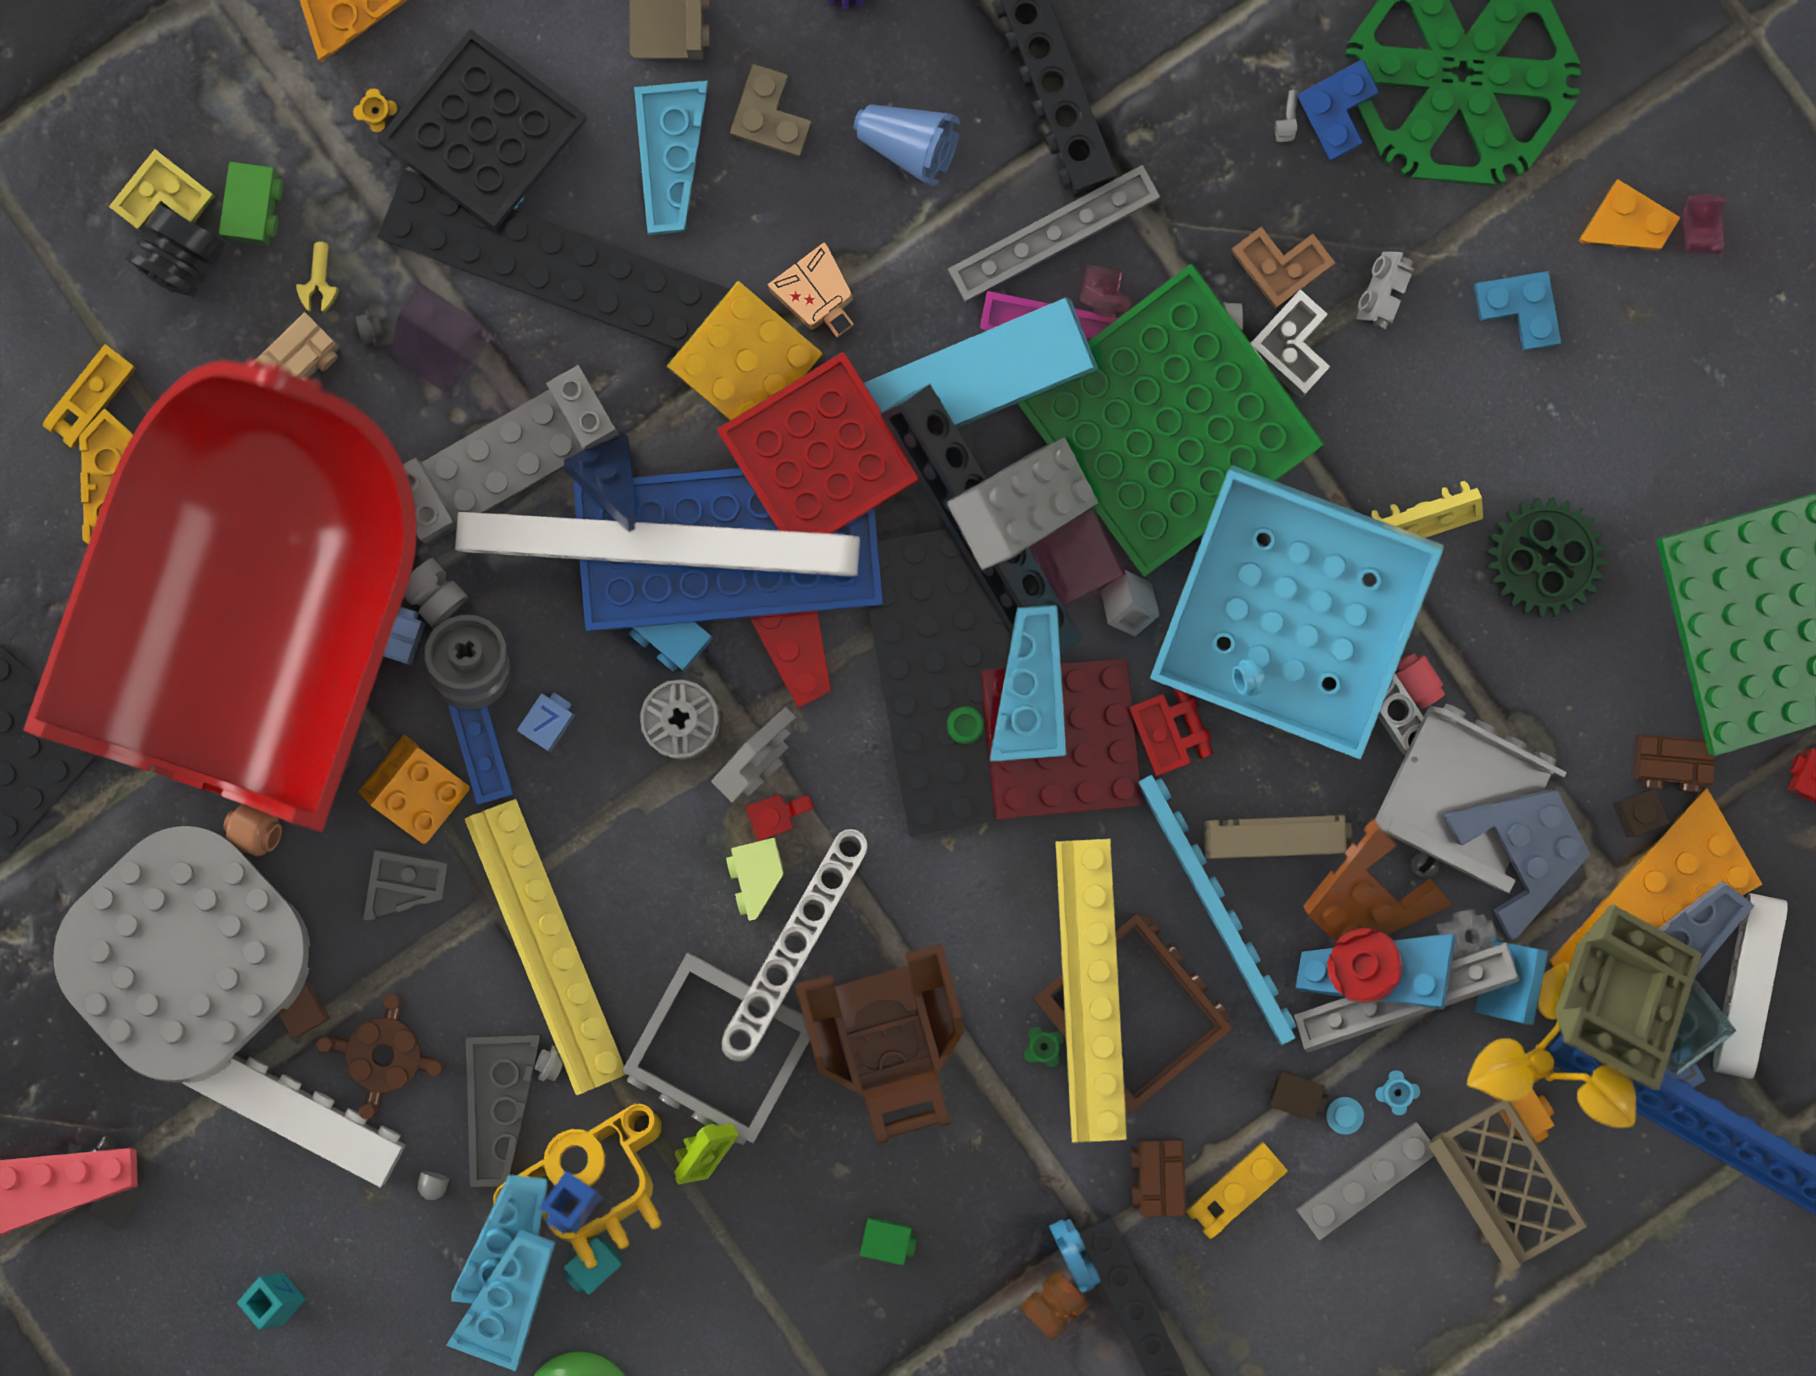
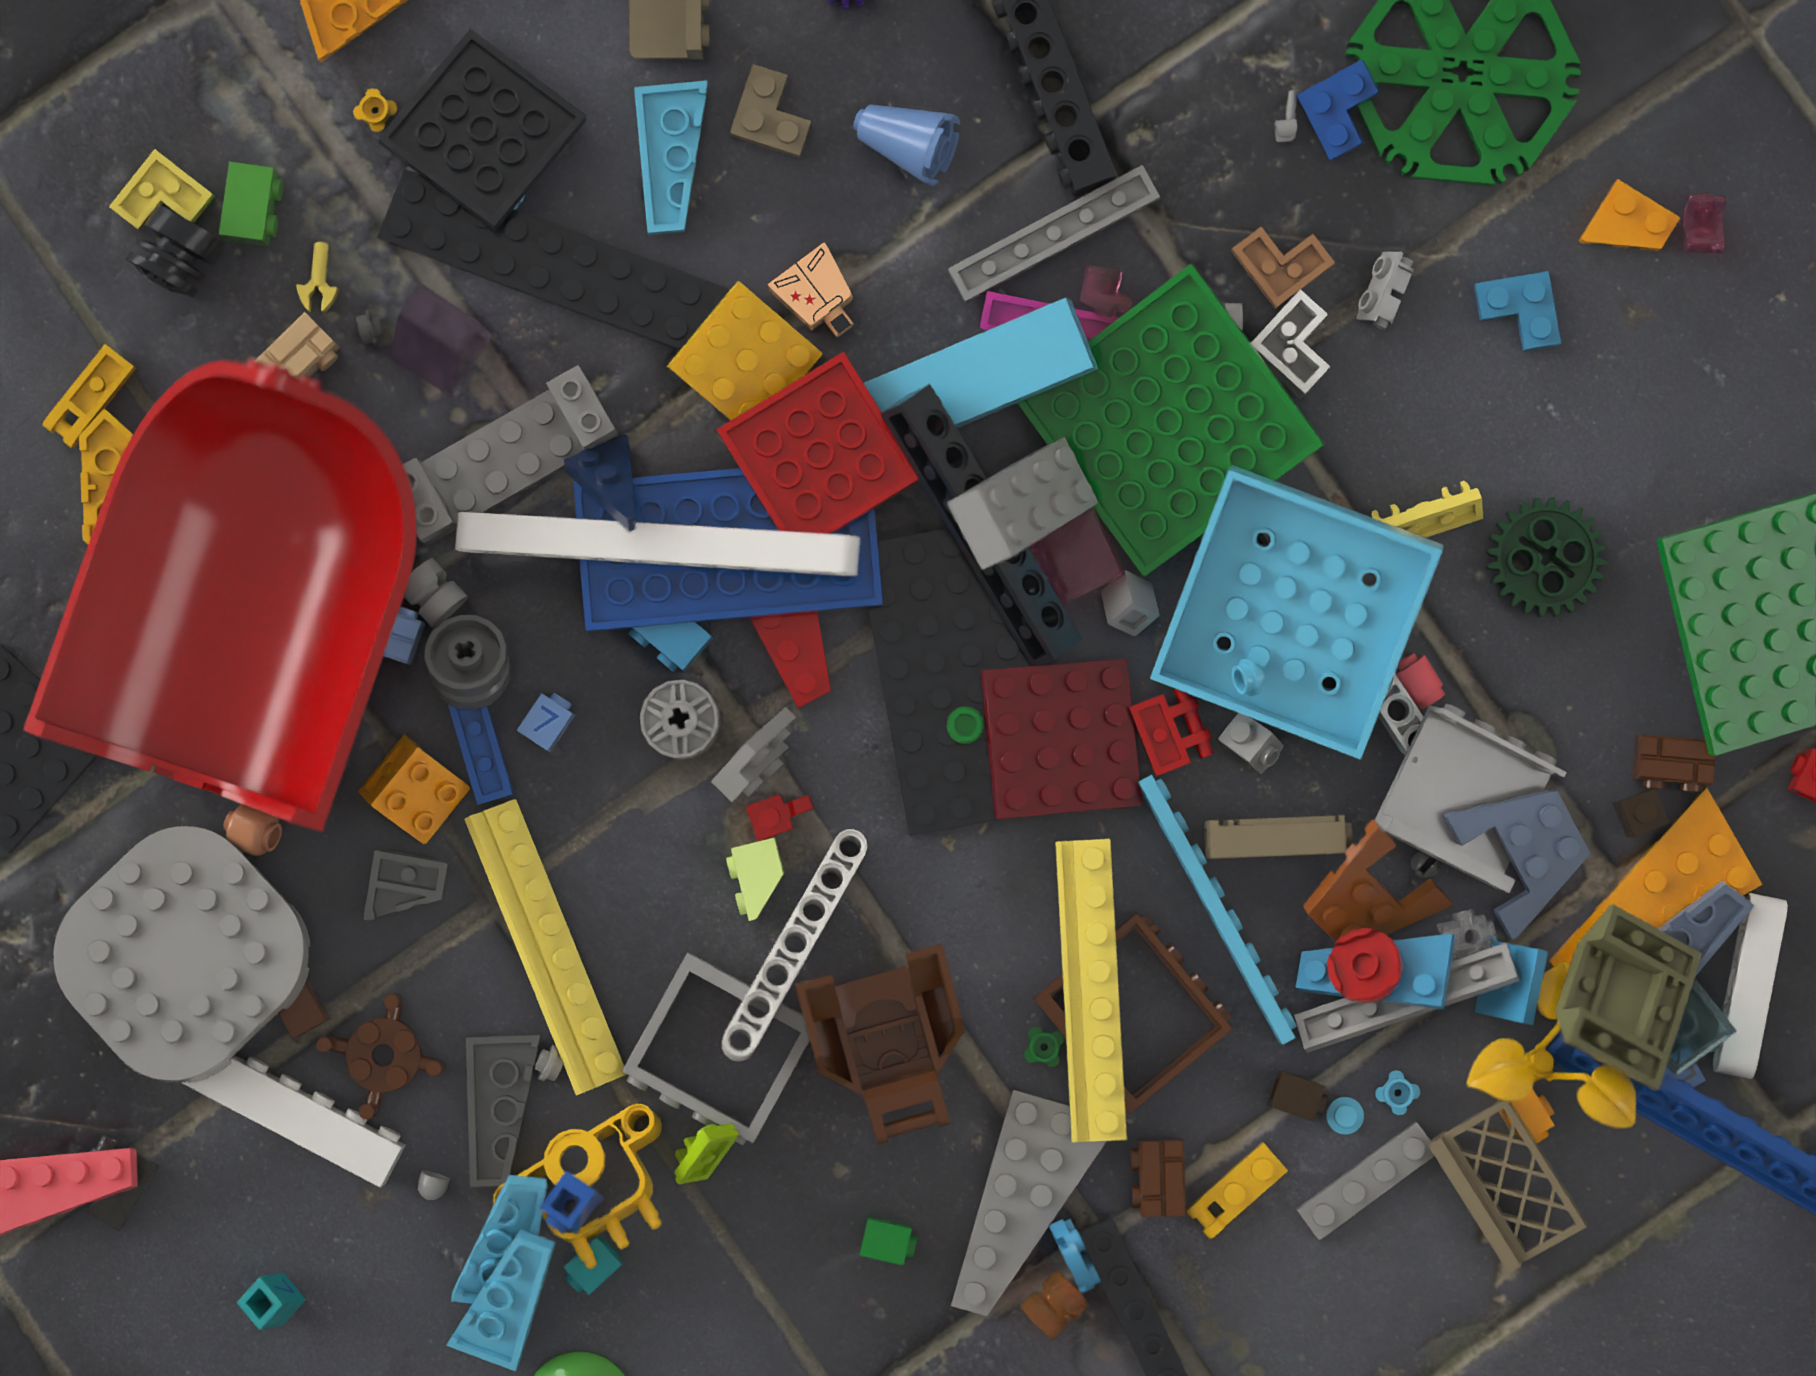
(1024, 1191): none -> light grey wing
(1031, 699): medium azure wing -> none
(1252, 742): none -> light grey bracket

